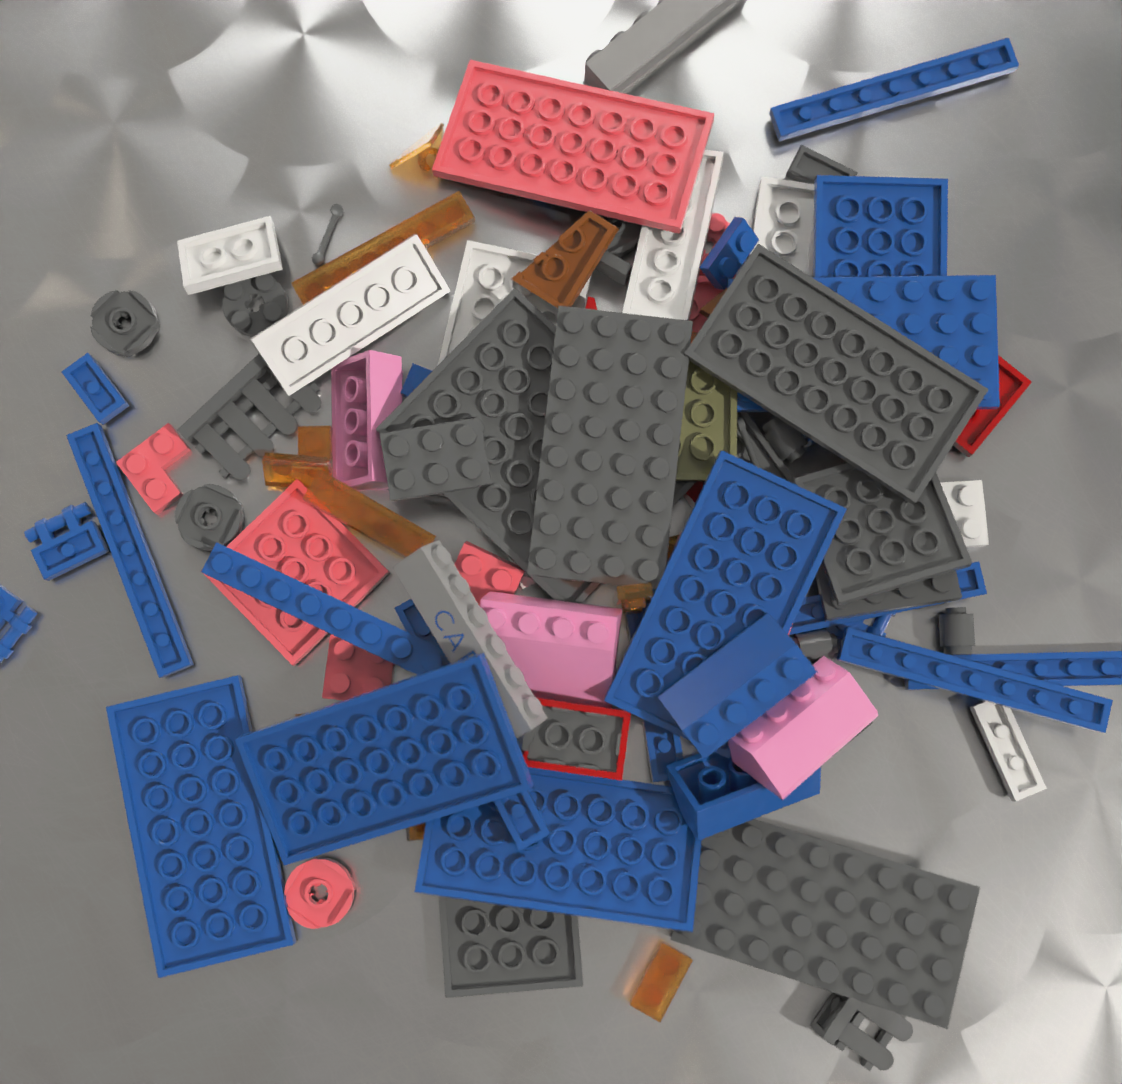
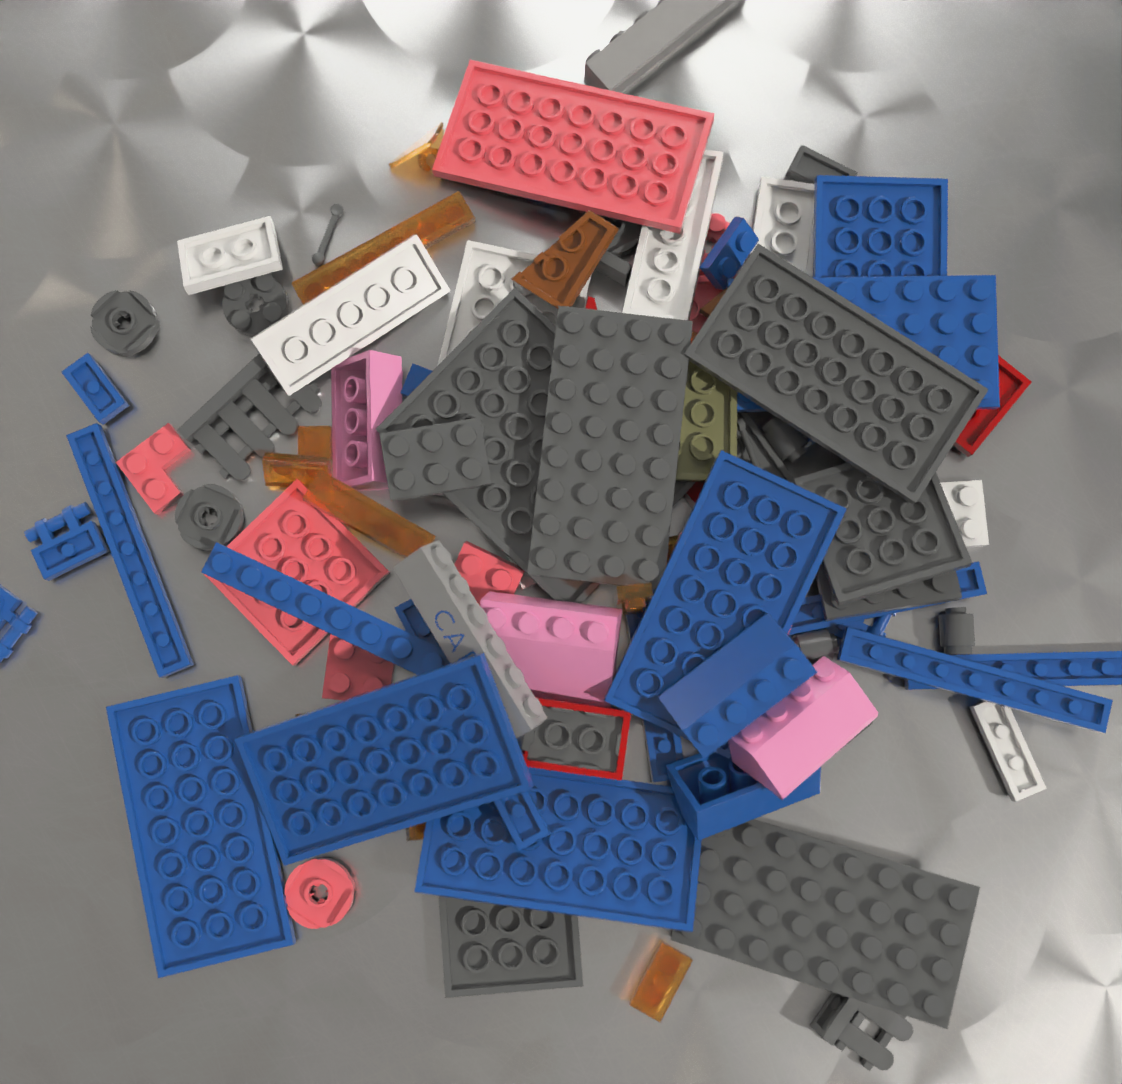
(893, 89): blue plate -> none

